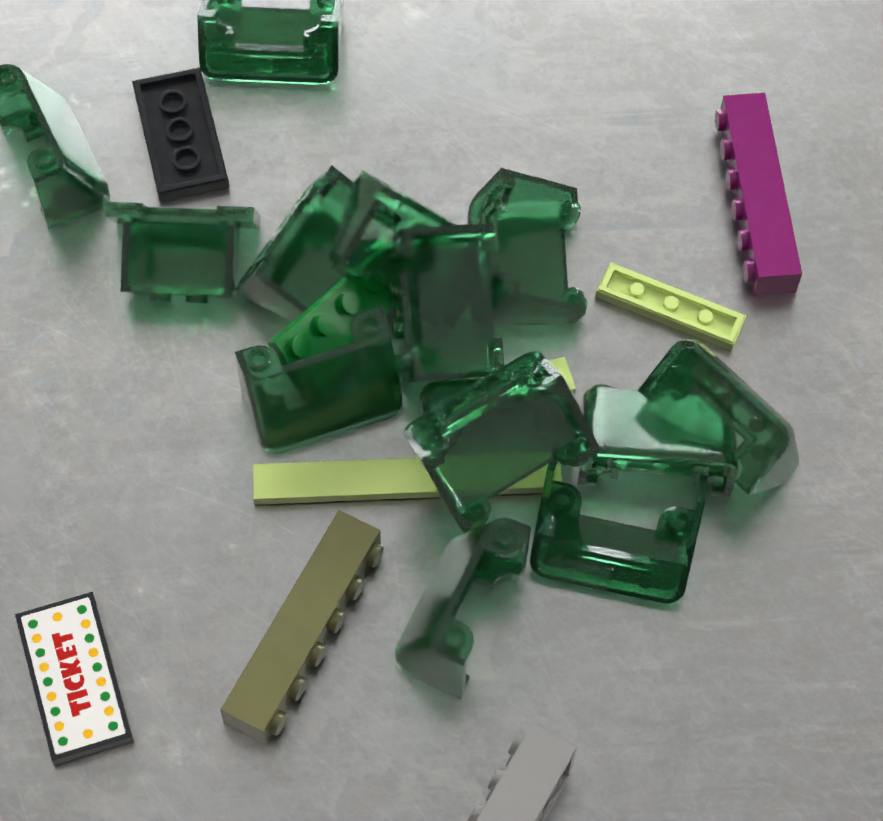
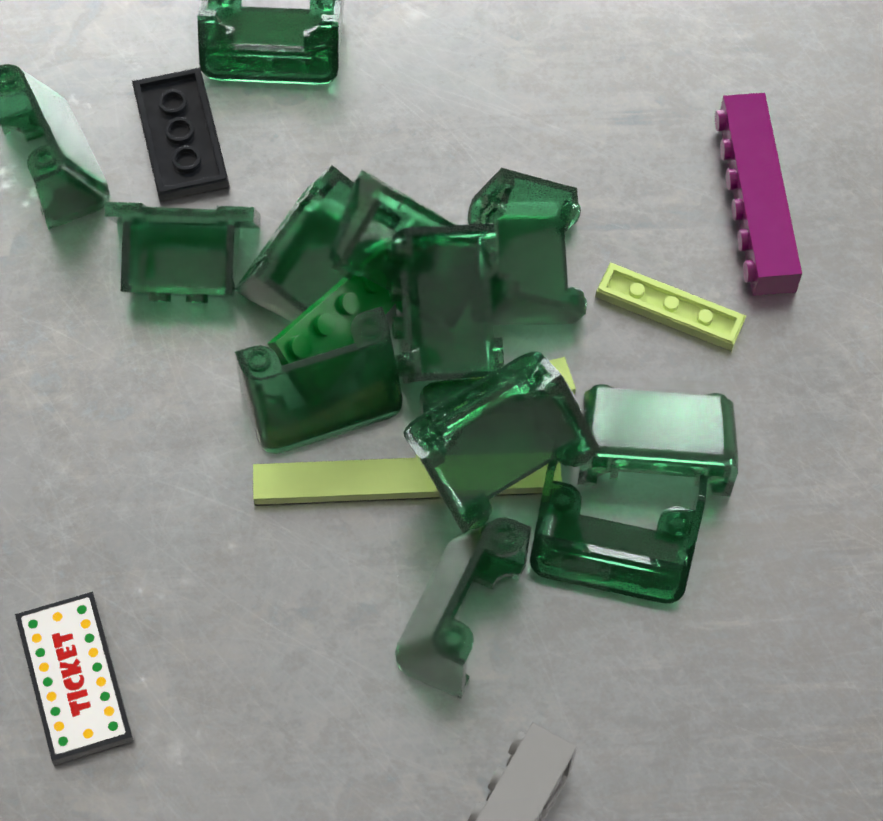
(302, 627): olive brick -> none
(769, 442): clear green windscreen -> none

